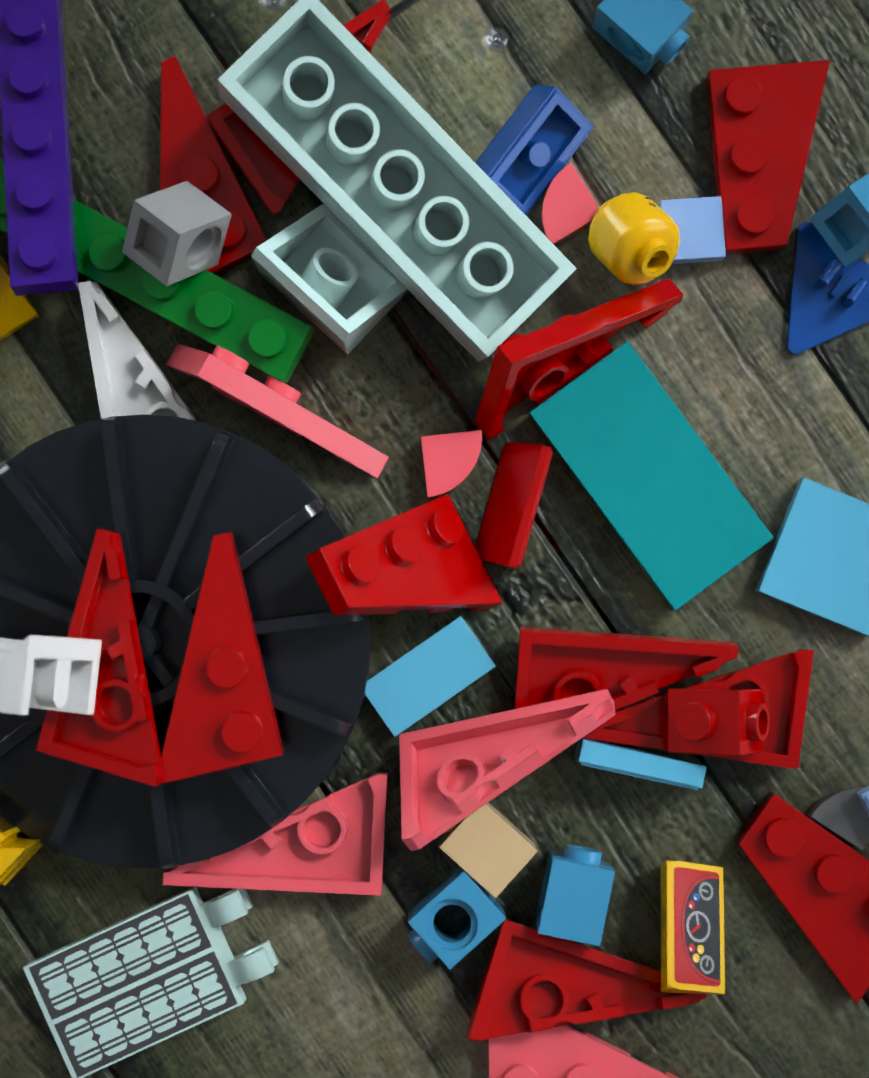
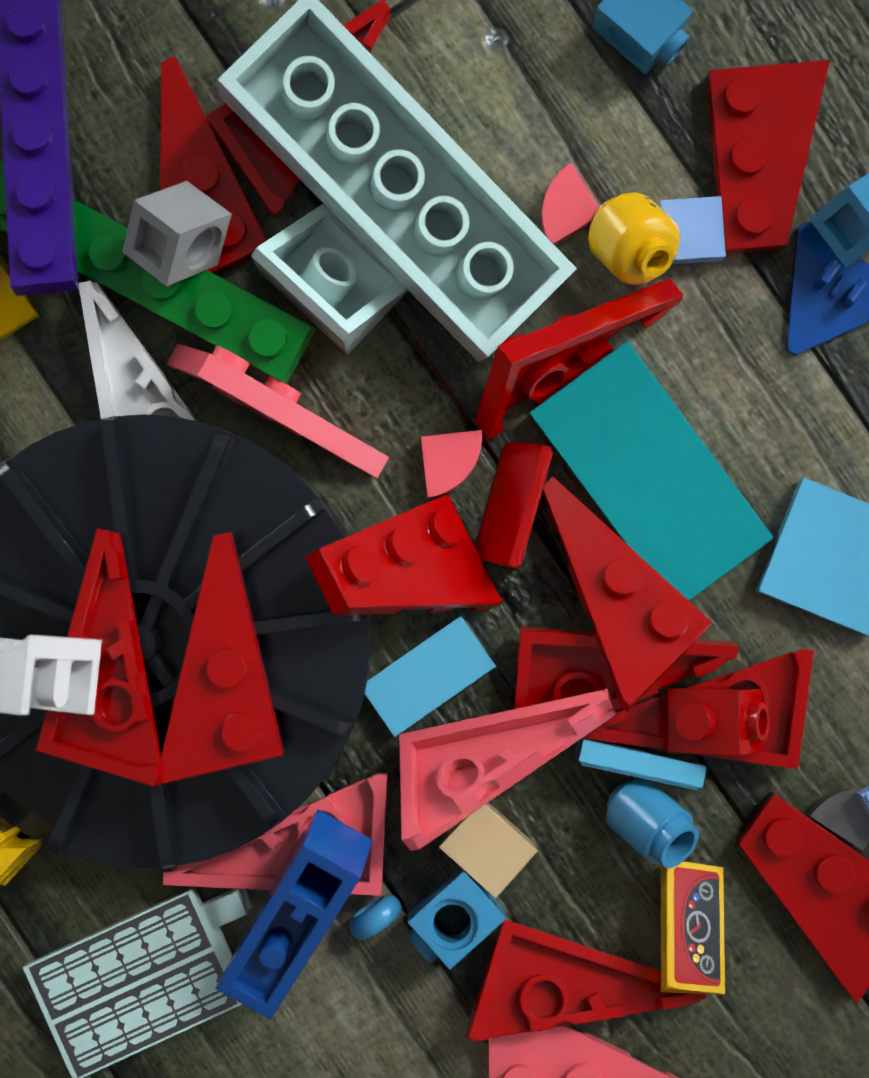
(296, 914): none -> blue slope
(375, 917): none -> dark azure piece
(534, 145): blue slope -> none
(575, 895): dark azure brick -> none
(635, 611): none -> red wing
(652, 822): none -> dark azure brick

